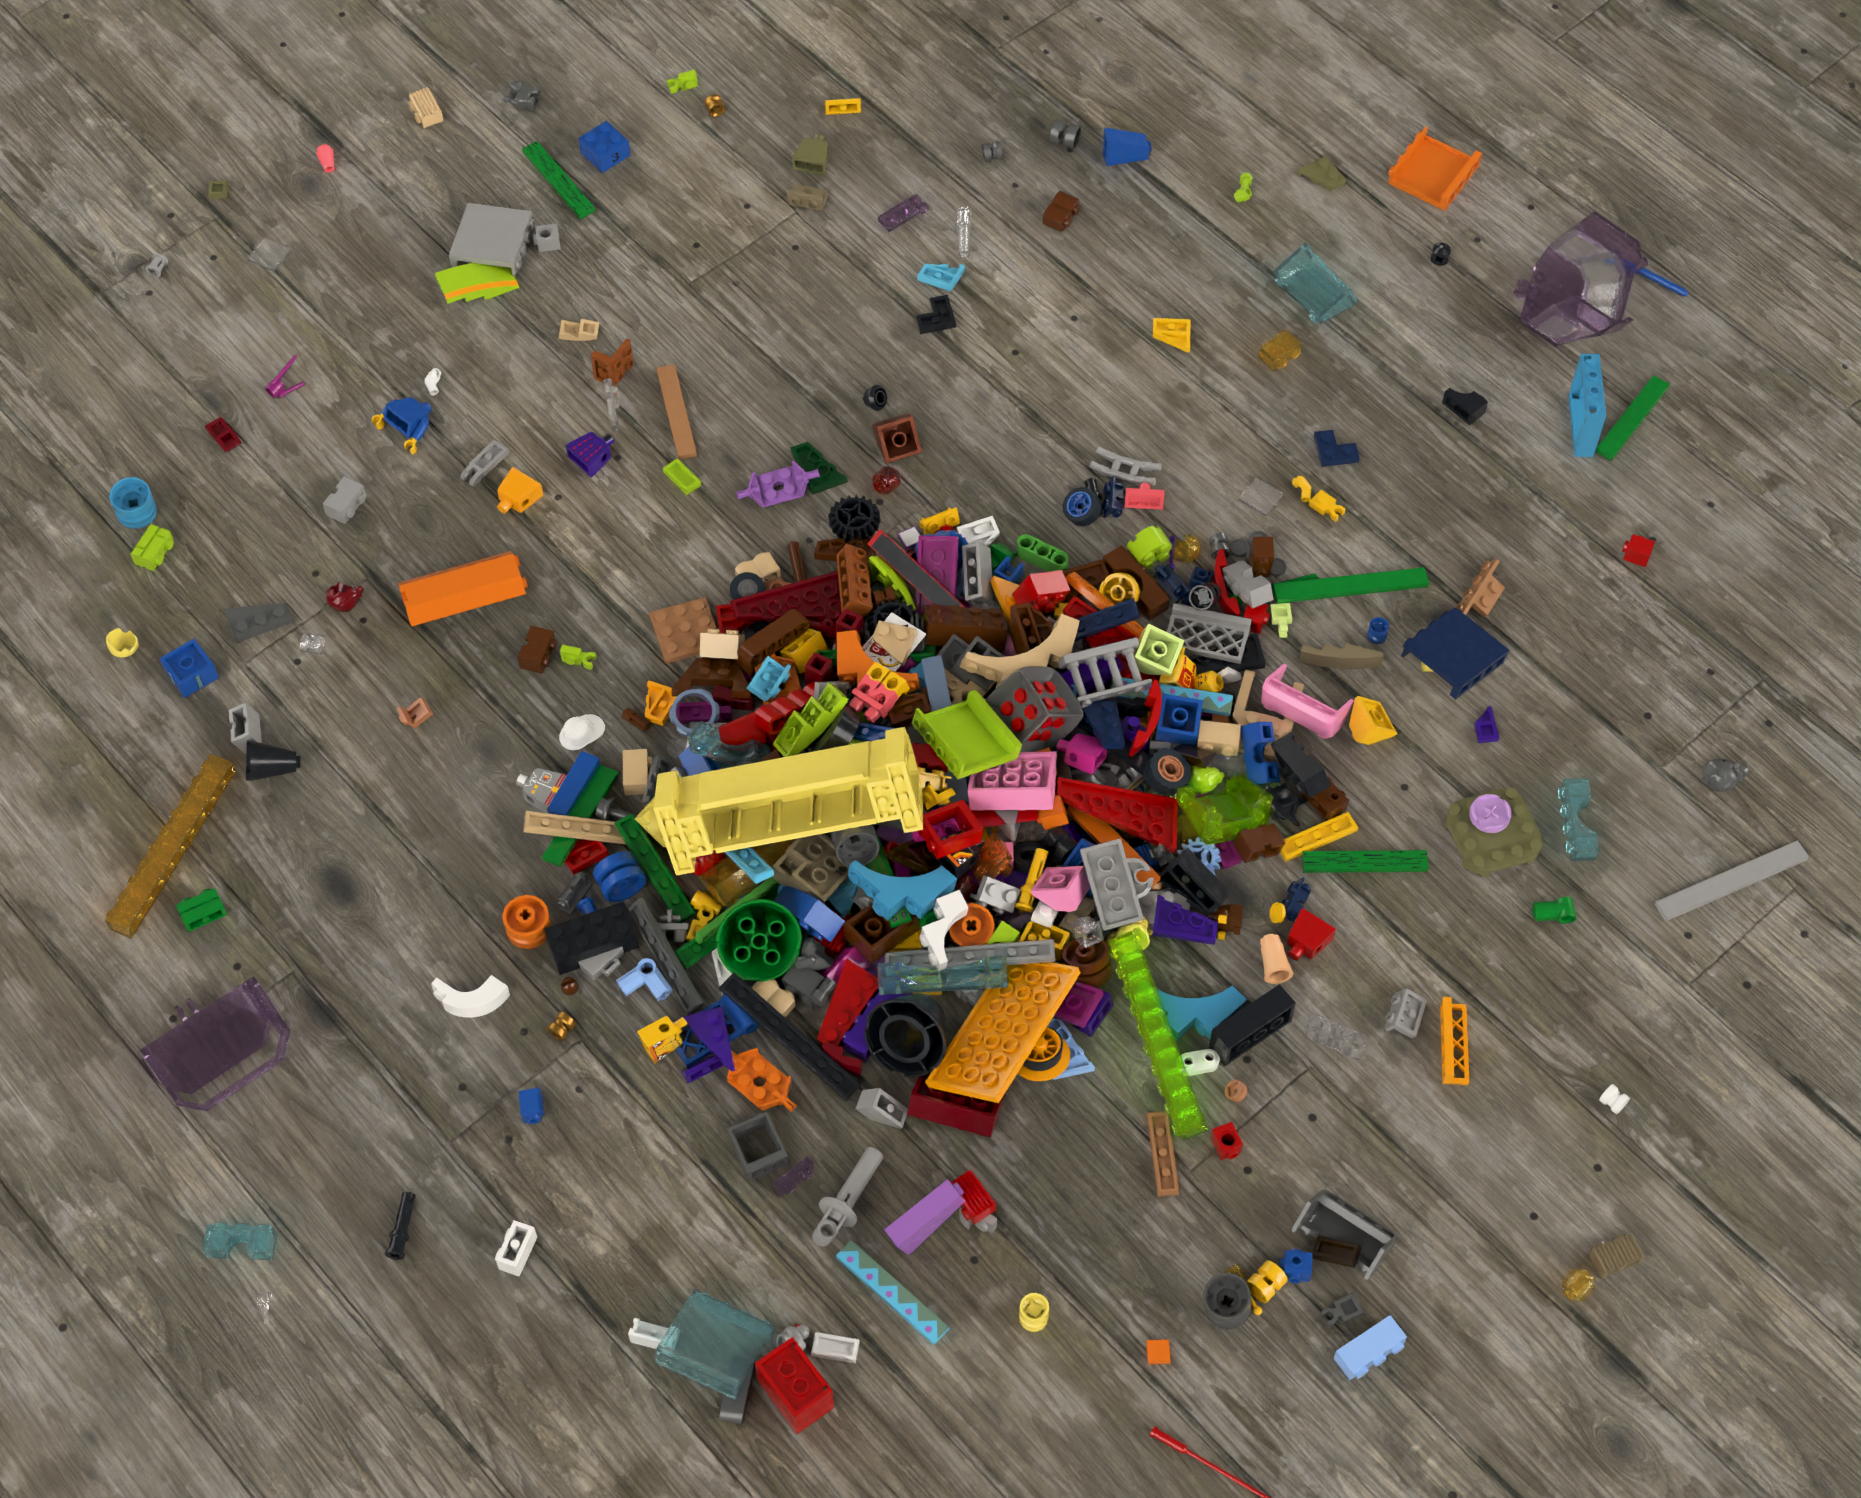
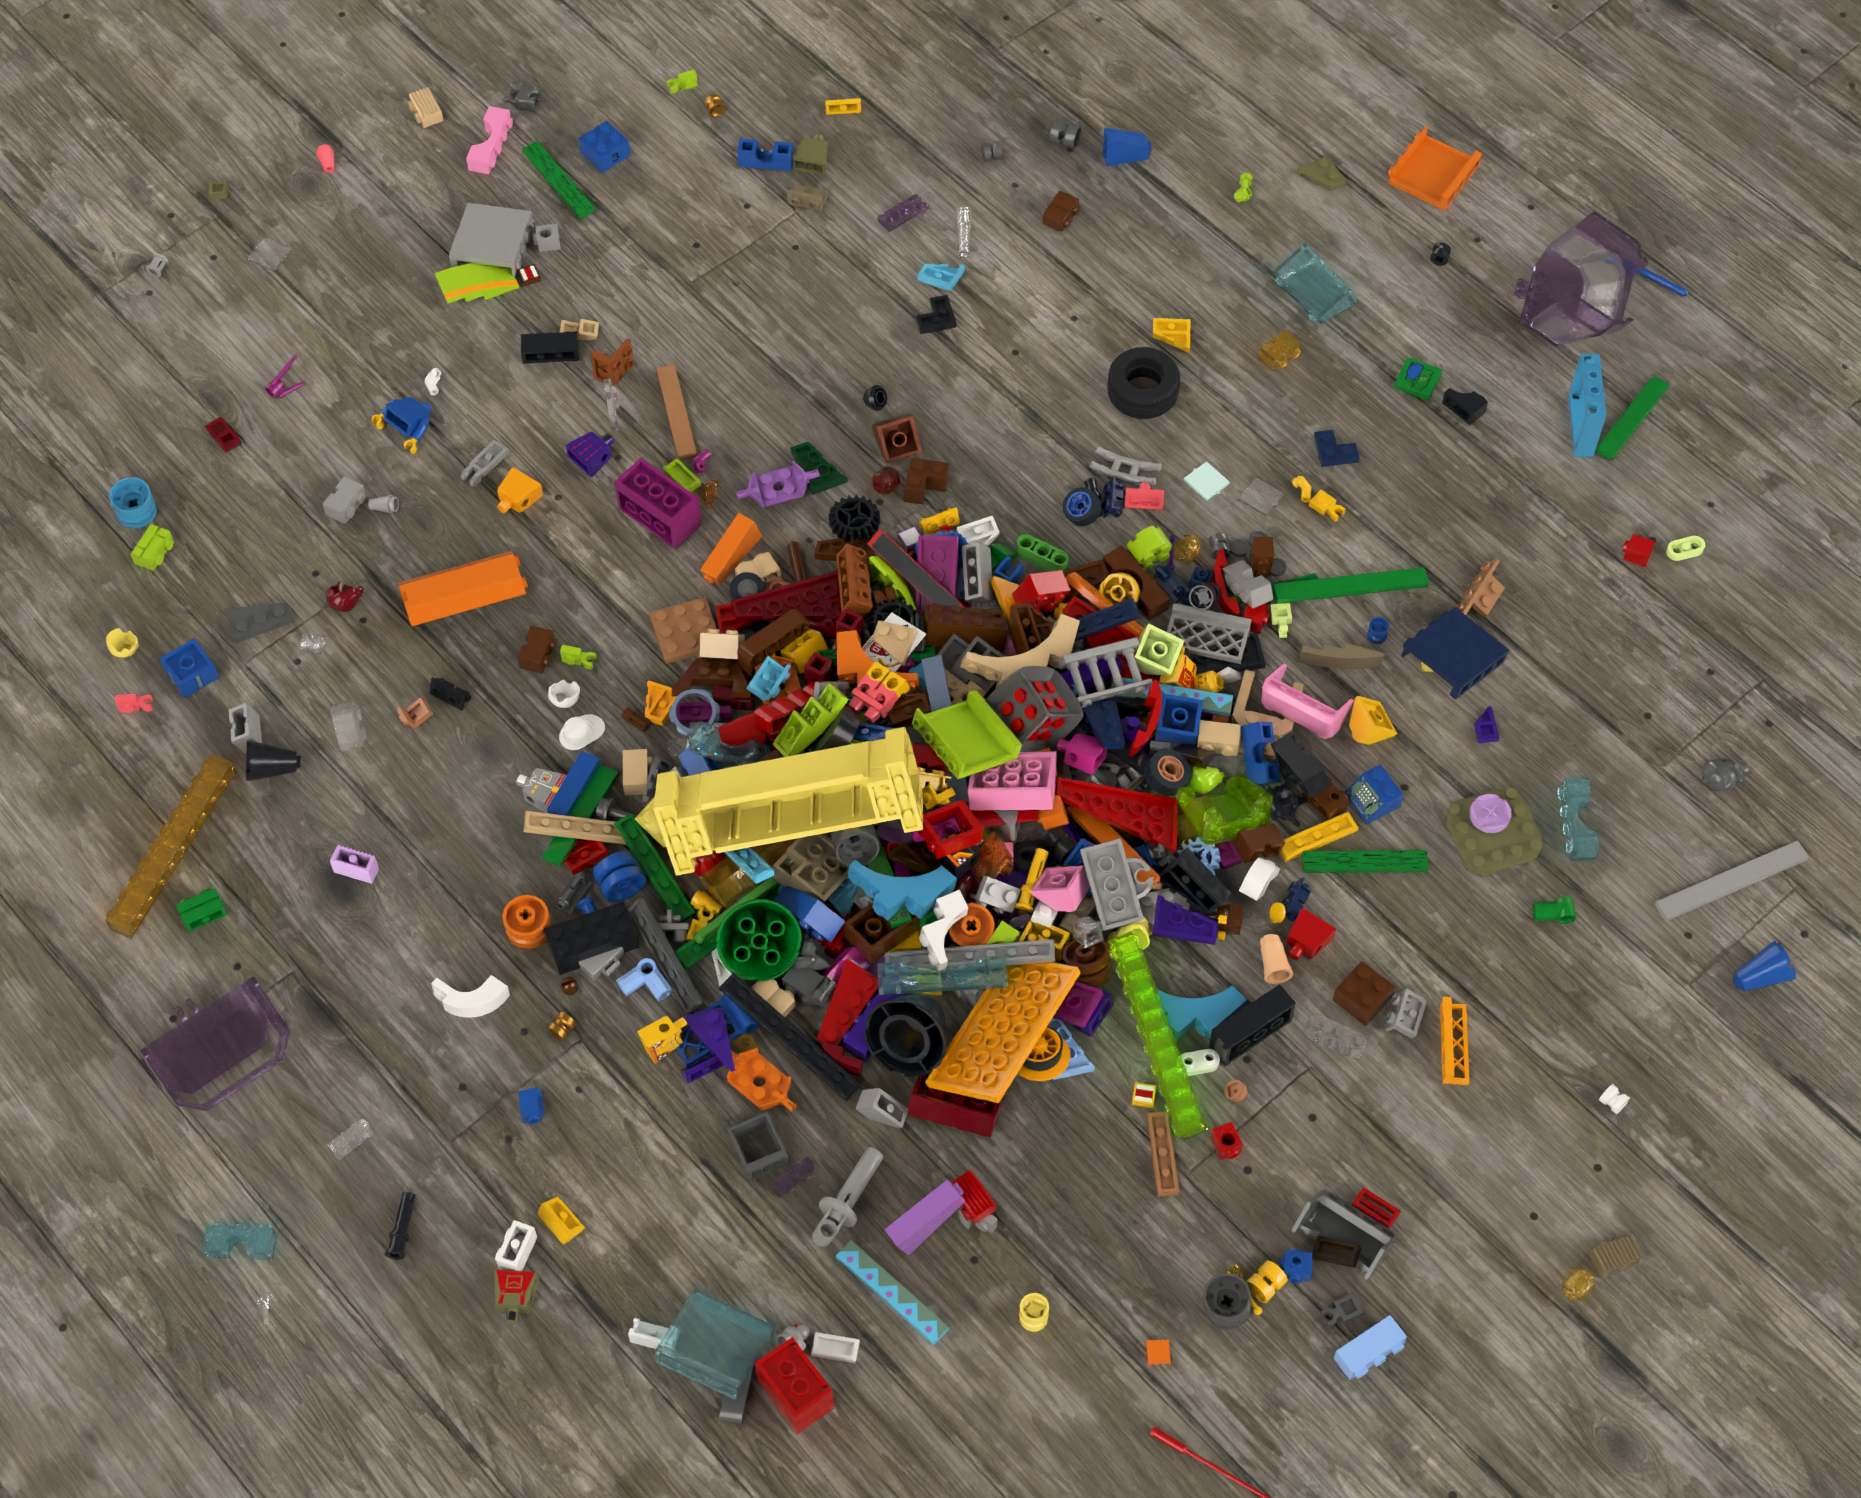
(130, 702): none -> coral plate
(347, 726): none -> clear brick
(350, 1139): none -> clear hinge
(354, 864): none -> lavender brick
(384, 504): none -> light grey cone
(445, 691): none -> black hinge
(483, 156): none -> bright pink arch
(514, 1293): none -> torso
(529, 275): none -> tile
(549, 347): none -> black brick
(560, 1219): none -> yellow slope
(564, 694): none -> white hair
(658, 503): none -> magenta brick
(699, 461): none -> magenta arm
(710, 492): none -> clear orange bar
(731, 549): none -> orange slope
(745, 1039): none -> clear yellow plate
(752, 156): none -> blue arch
(923, 476): none -> reddish brown brick
(1143, 363): none -> black tyre
(1143, 1095): none -> tile
(1206, 481): none -> light aqua piece
(1259, 878): none -> white brick
(1363, 993): none -> reddish brown brick
(1374, 794): none -> blue slope
(1391, 1219): none -> red tile
(1418, 378): none -> green tile
(1684, 548): none -> yellowish green plate
(1765, 969): none -> blue cone

